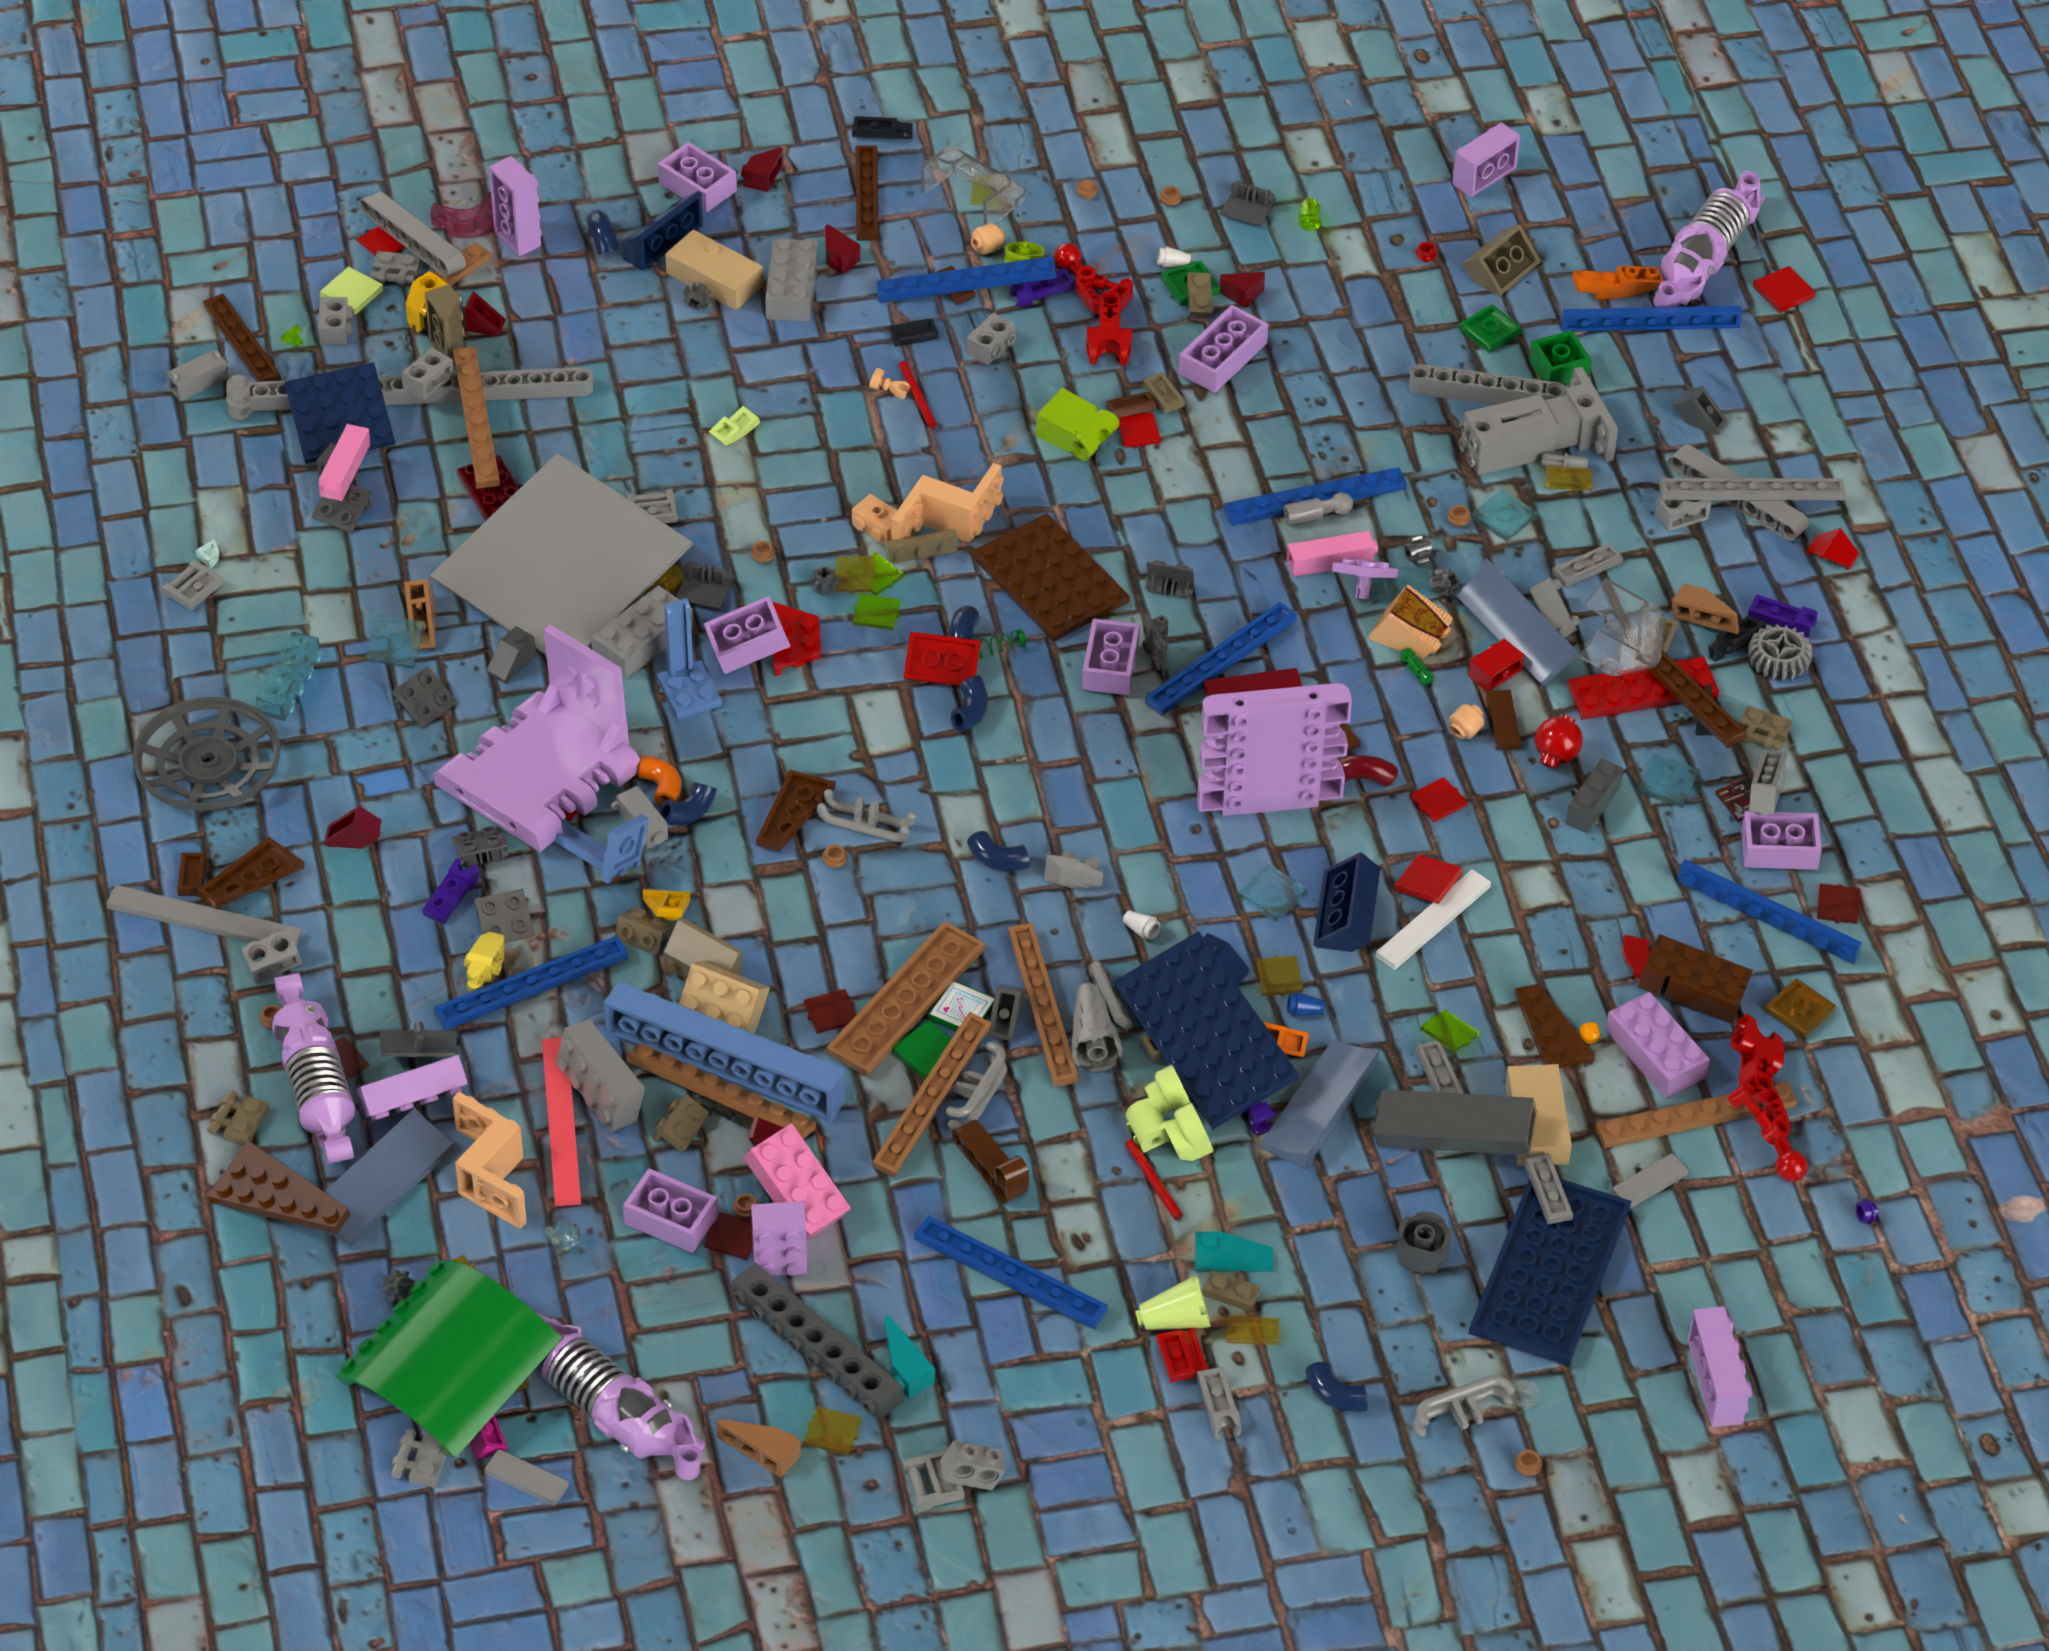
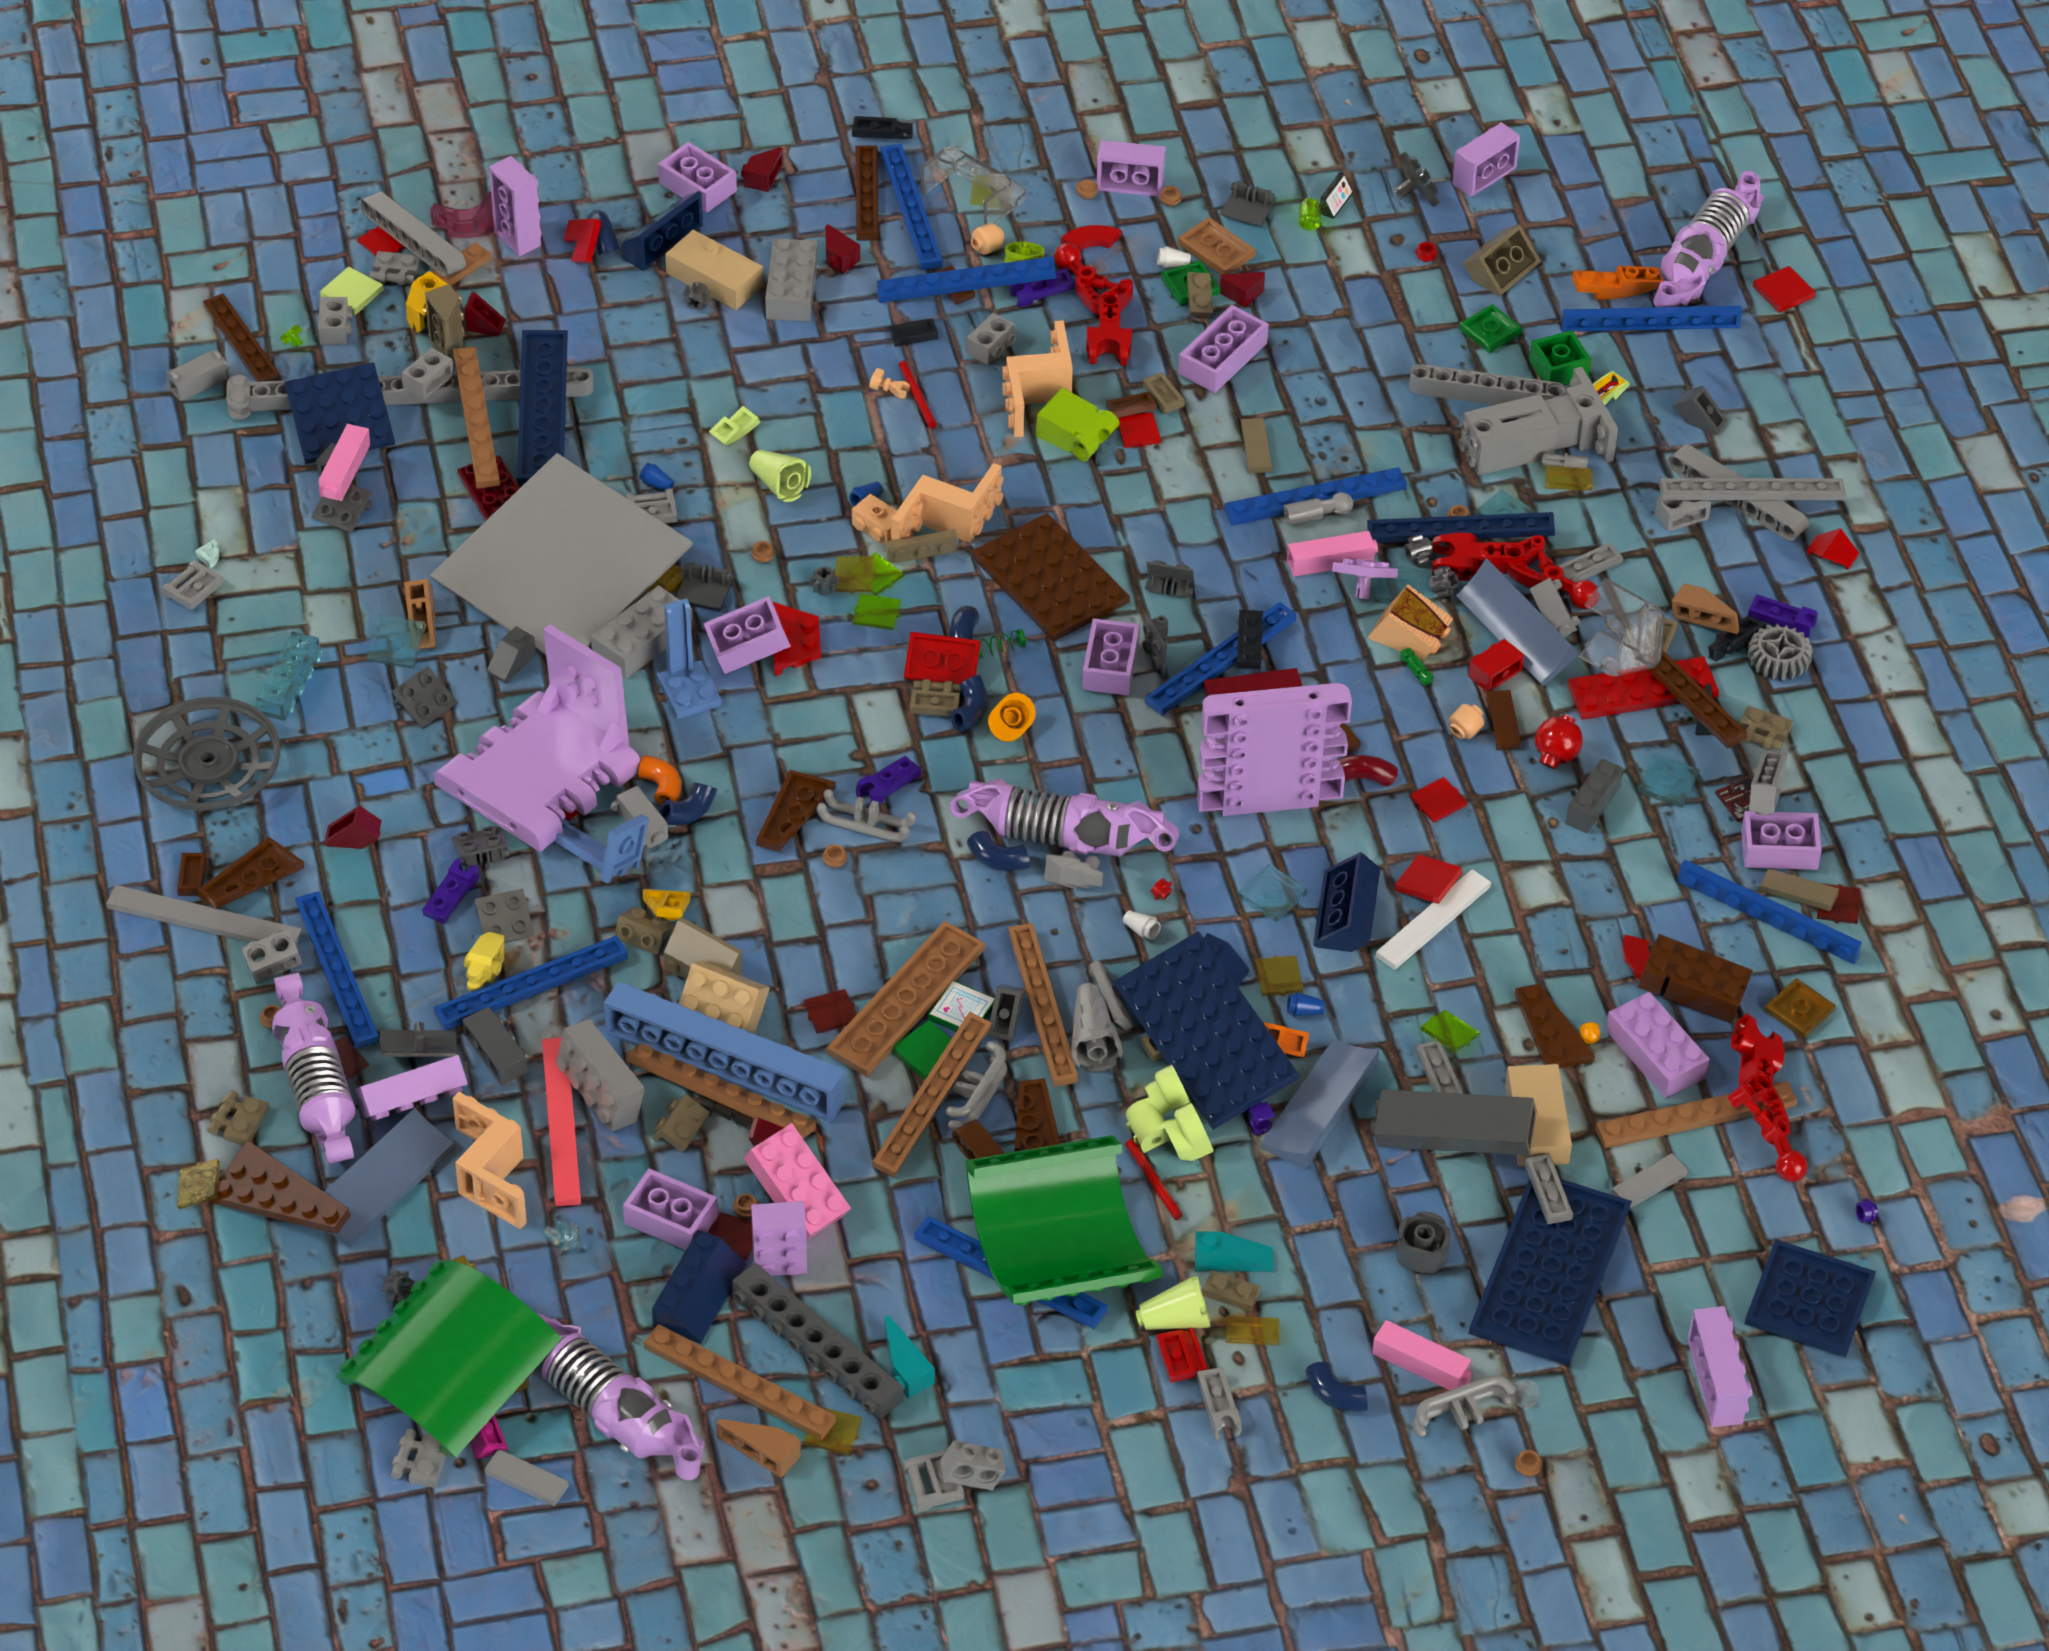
(198, 1183): none -> clear yellow piece
(337, 970): none -> blue plate
(495, 1045): none -> dark grey brick
(541, 399): none -> dark blue plate
(585, 234): none -> red tile
(655, 477): none -> blue cone
(698, 1287): none -> dark blue slope
(740, 1382): none -> medium nougat plate
(781, 473): none -> yellowish green cone
(863, 491): none -> blue cone
(888, 780): none -> dark purple plate
(911, 207): none -> blue plate
(934, 698): none -> dark tan plate
(1011, 717): none -> light orange piece
(1035, 1117): none -> reddish brown wing
(1036, 377): none -> light nougat bracket
(1056, 1221): none -> green panel
(1073, 821): none -> piece
(1092, 236): none -> red tile
(1131, 168): none -> lavender brick
(1161, 889): none -> red plate
(1216, 246): none -> medium nougat plate
(1249, 639): none -> black plate
(1256, 445): none -> dark tan tile
(1335, 196): none -> slope
(1418, 180): none -> clear smoke plate
(1421, 1356): none -> bright pink brick
(1468, 555): none -> red piece
(1479, 525): none -> dark blue plate
(1610, 386): none -> slope
(1799, 889): none -> dark tan tile
(1810, 1298): none -> dark blue plate

